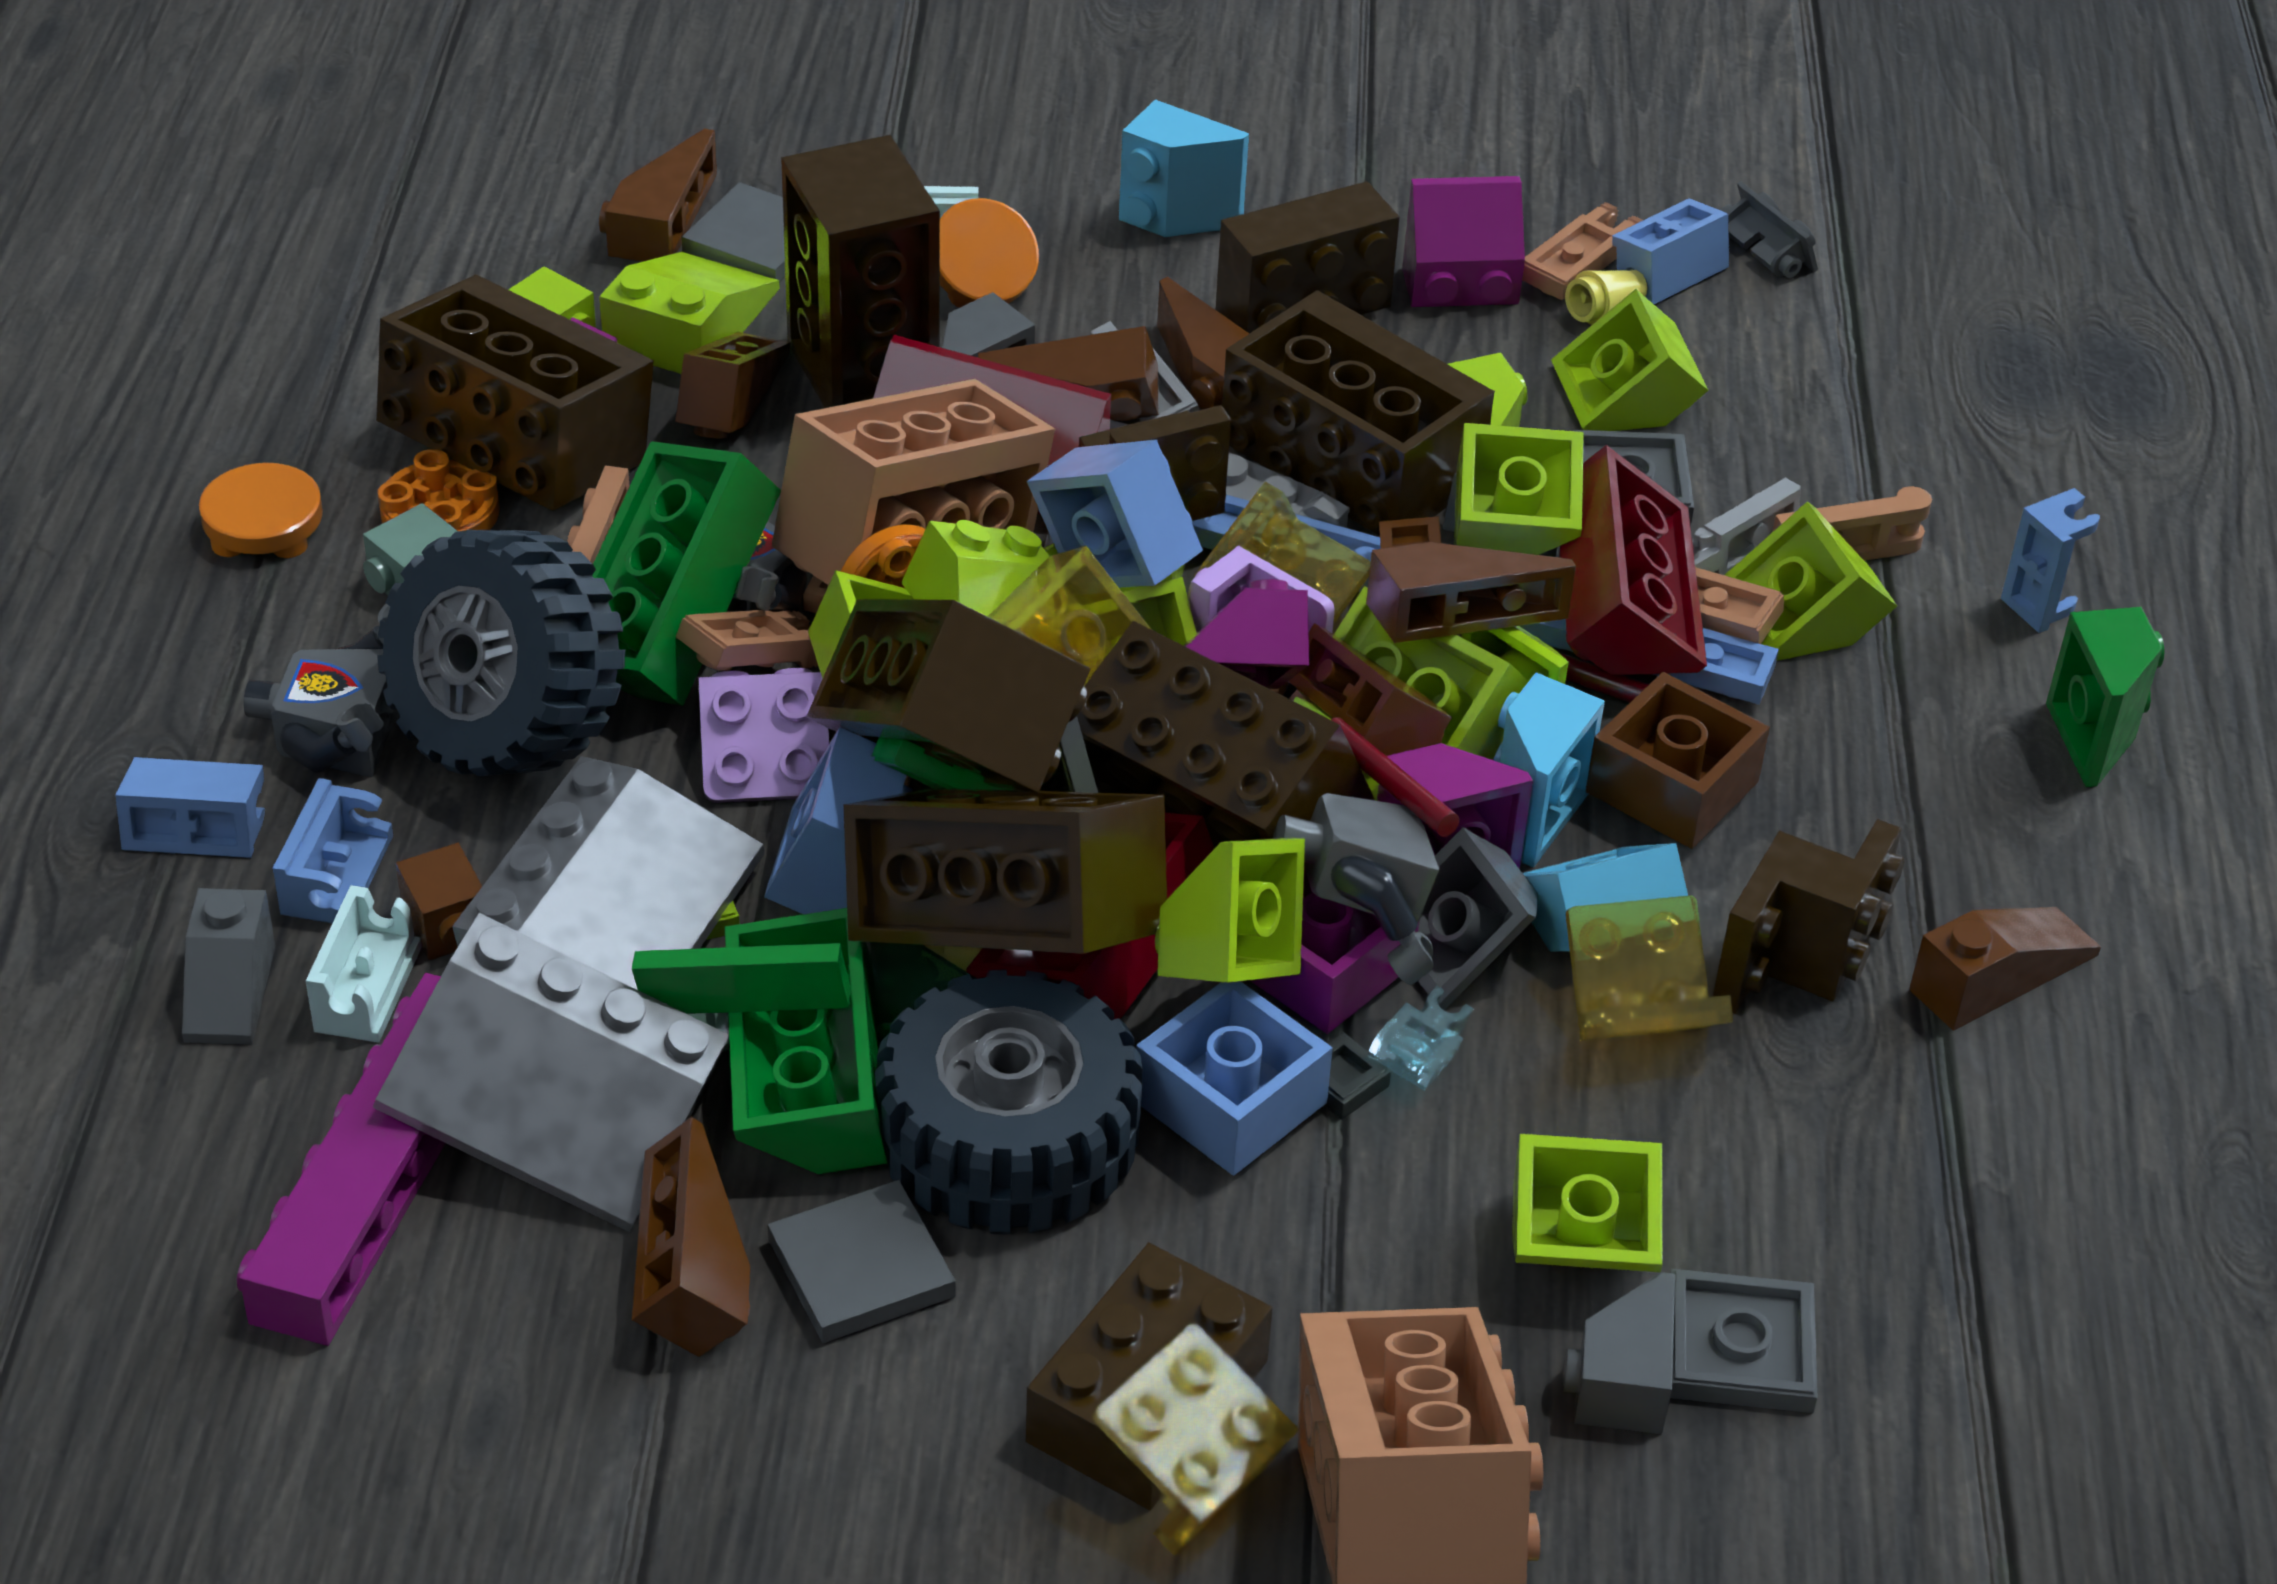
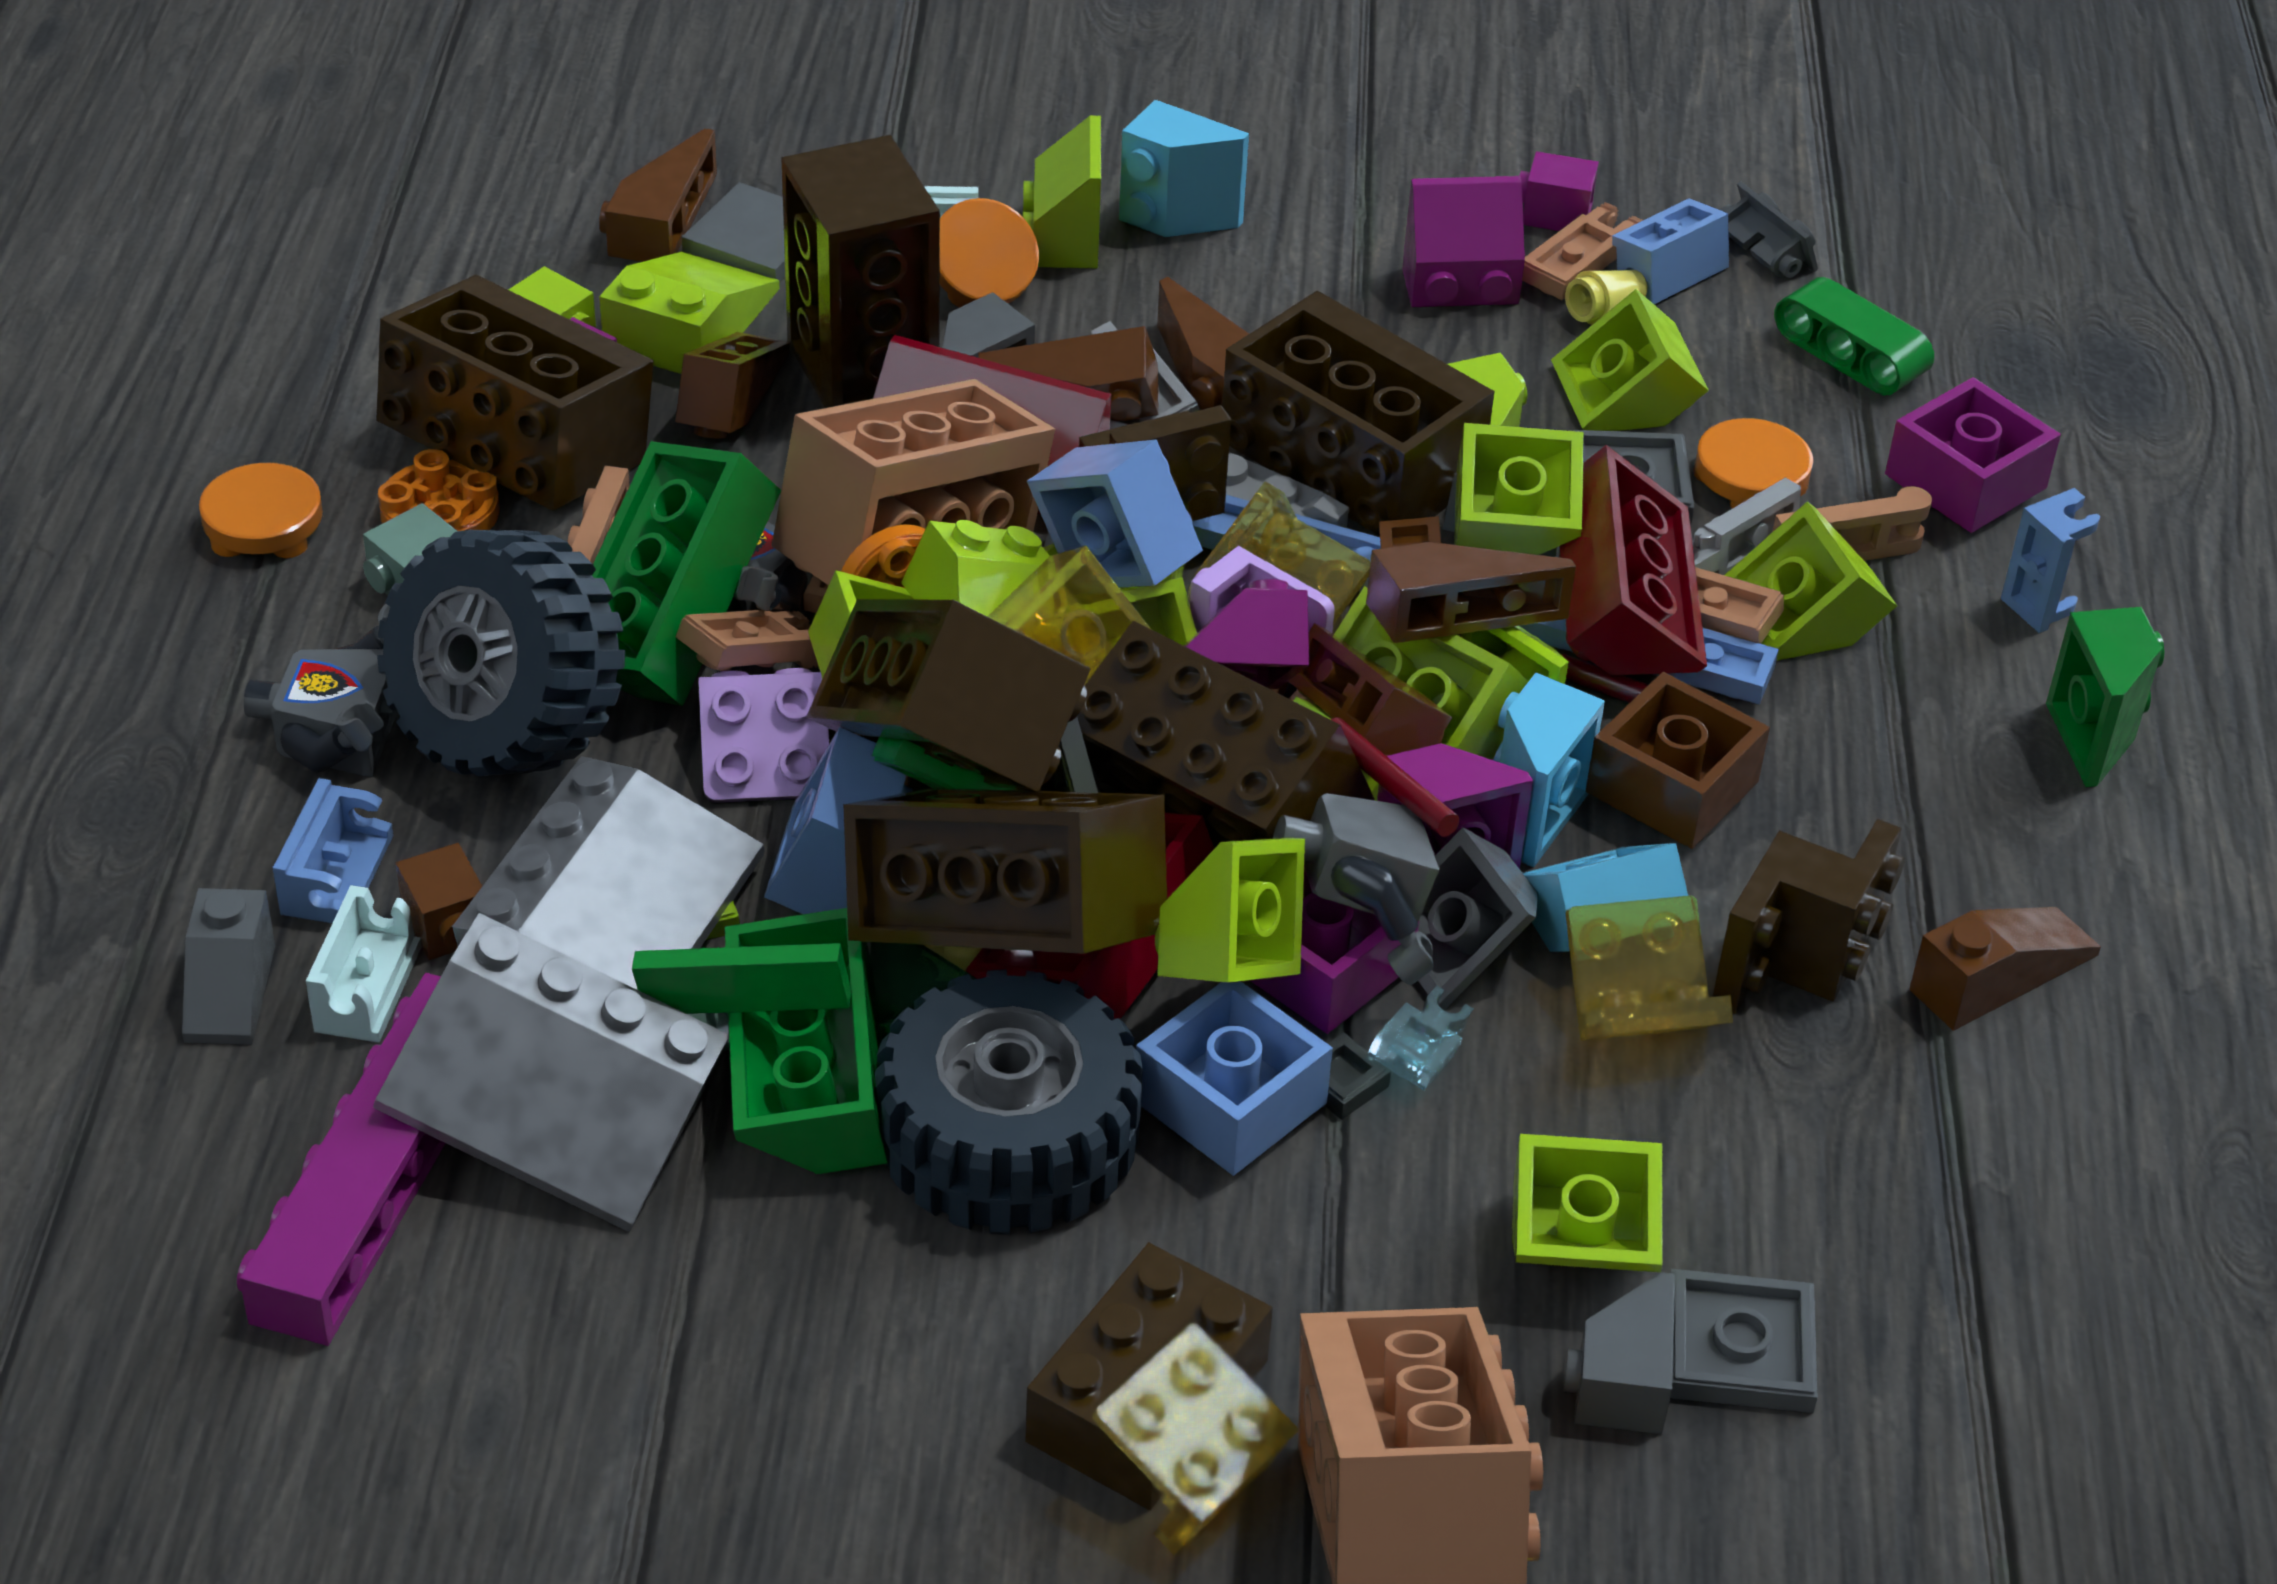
(190, 807): medium blue hinge -> none
(689, 1249): reddish brown slope -> none
(861, 1261): dark grey tile -> none
(1065, 198): none -> lime slope
(1324, 243): dark brown brick -> none
(1557, 190): none -> magenta brick
(1749, 456): none -> orange tile
(1854, 335): none -> green beam
(1972, 454): none -> magenta brick

